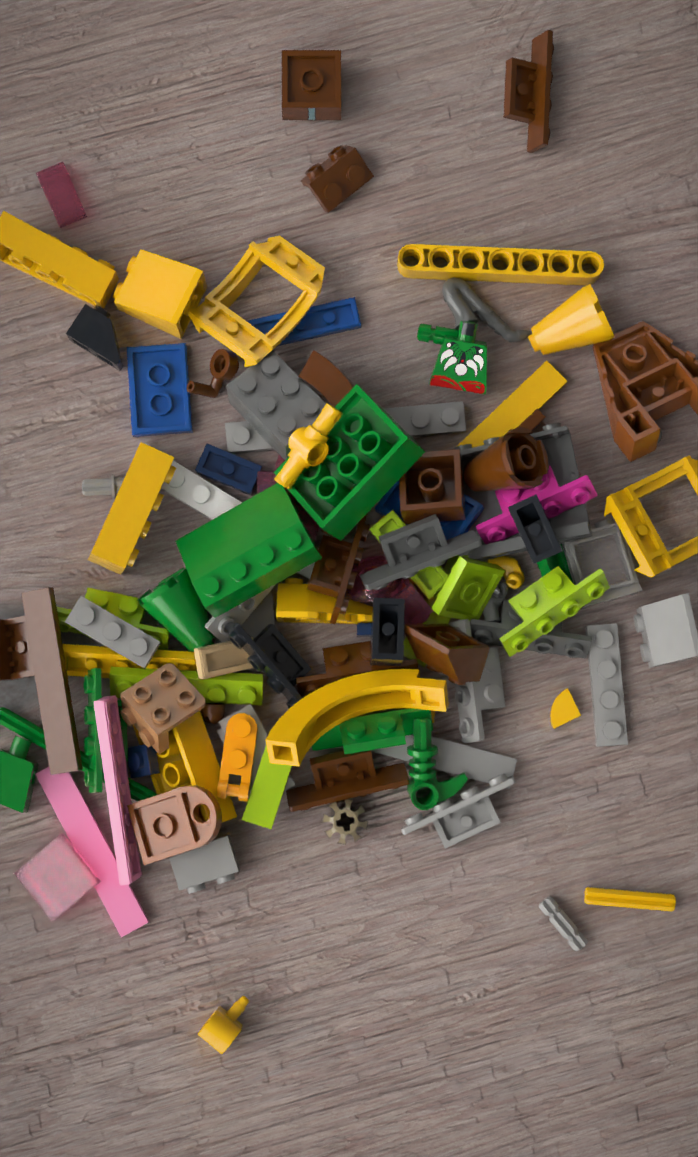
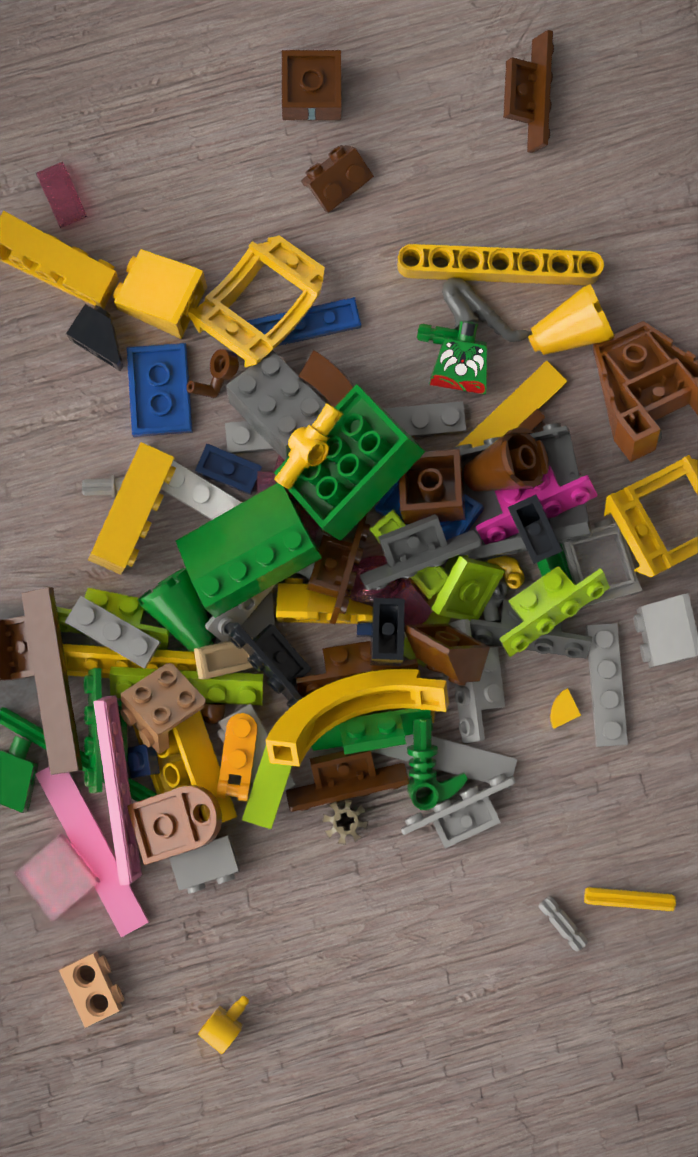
(84, 991): none -> light nougat brick

